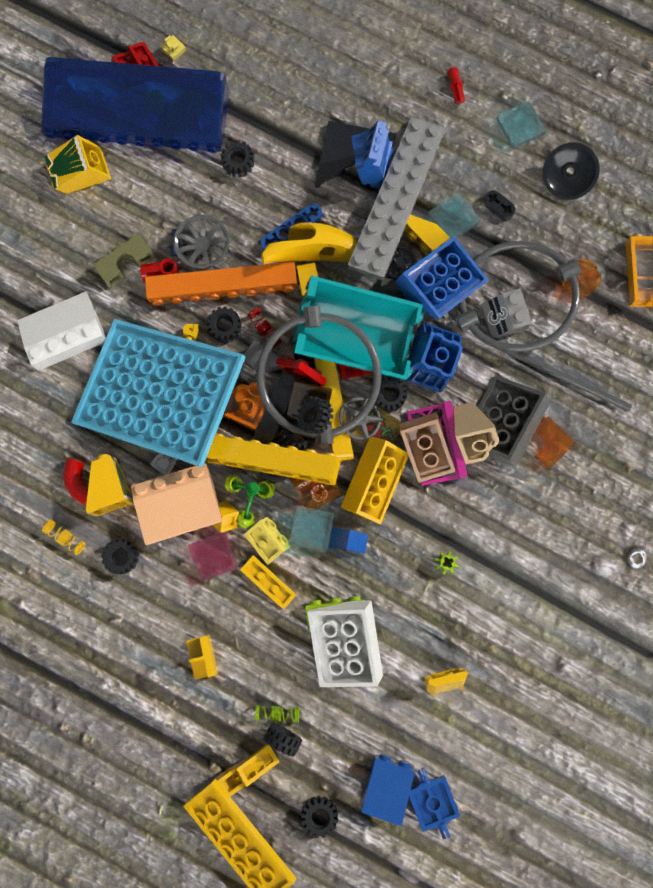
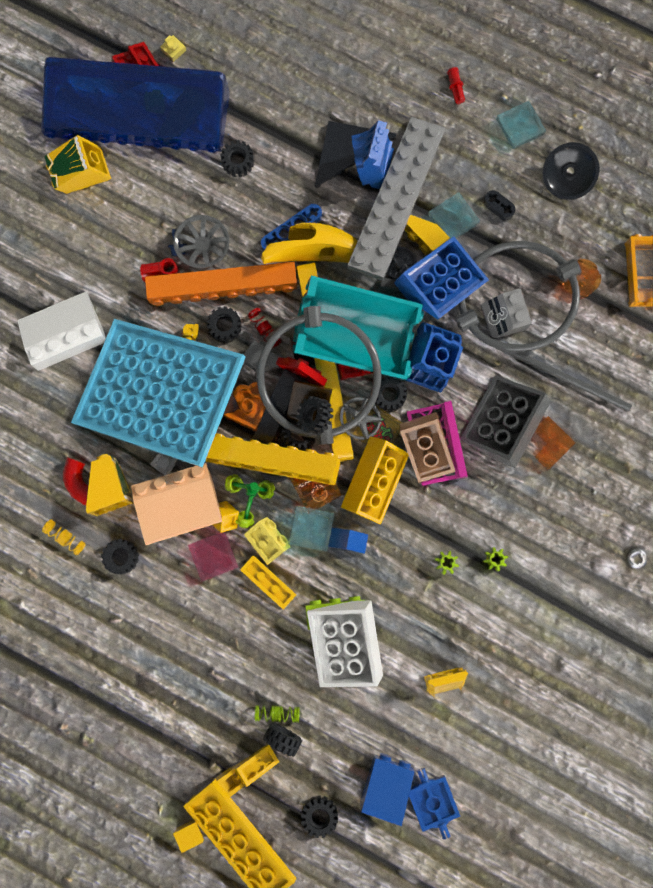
(109, 265): olive arch -> none
(188, 836): none -> yellow panel
(202, 657): yellow panel -> none
(474, 433): tan slope -> none
(497, 554): none -> lime gear

